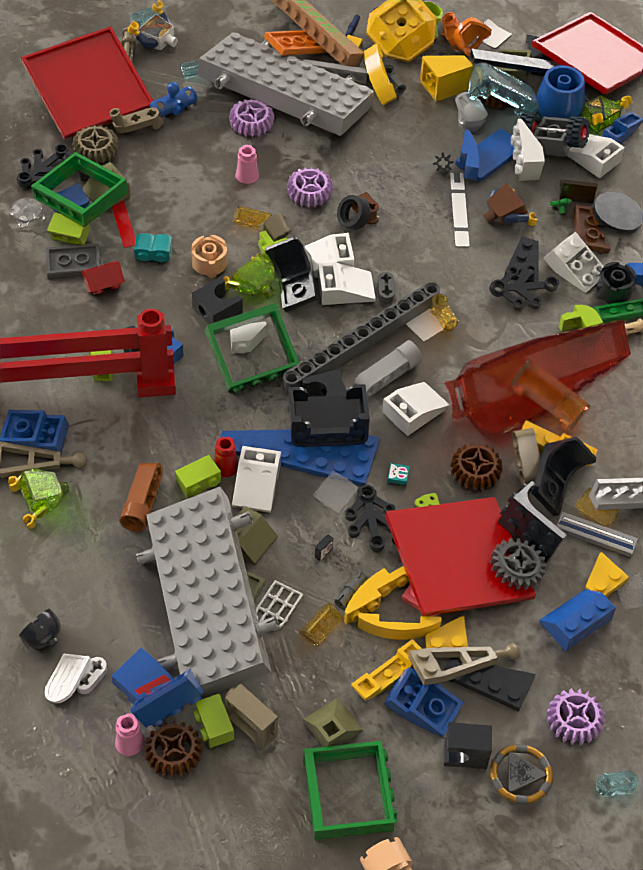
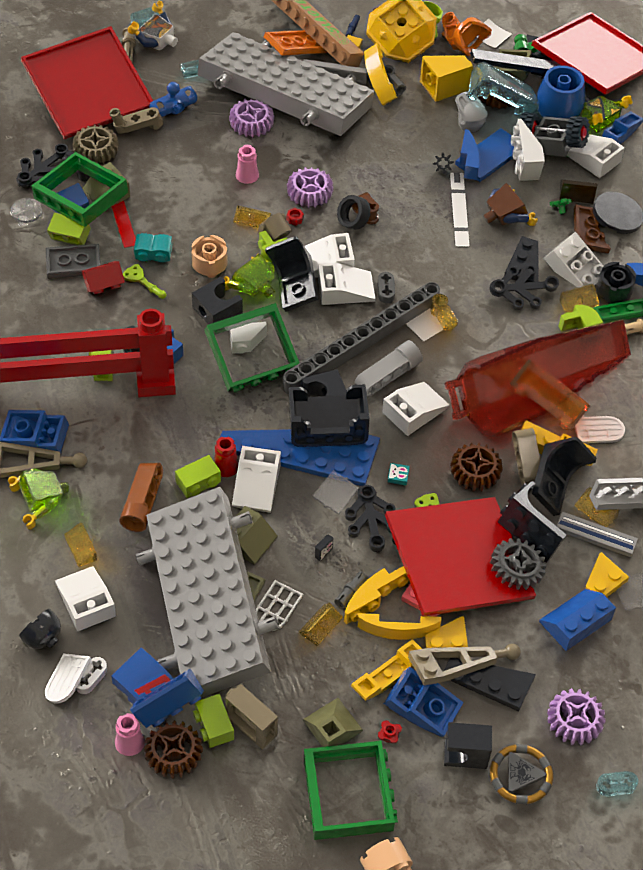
(80, 545): none -> clear yellow slope
(86, 598): none -> white slope
(136, 274): none -> lime piece
(295, 216): none -> red tile
(389, 737): none -> red plate
(521, 43): none -> green piece
(579, 296): none -> clear yellow slope
(600, 429): none -> white window

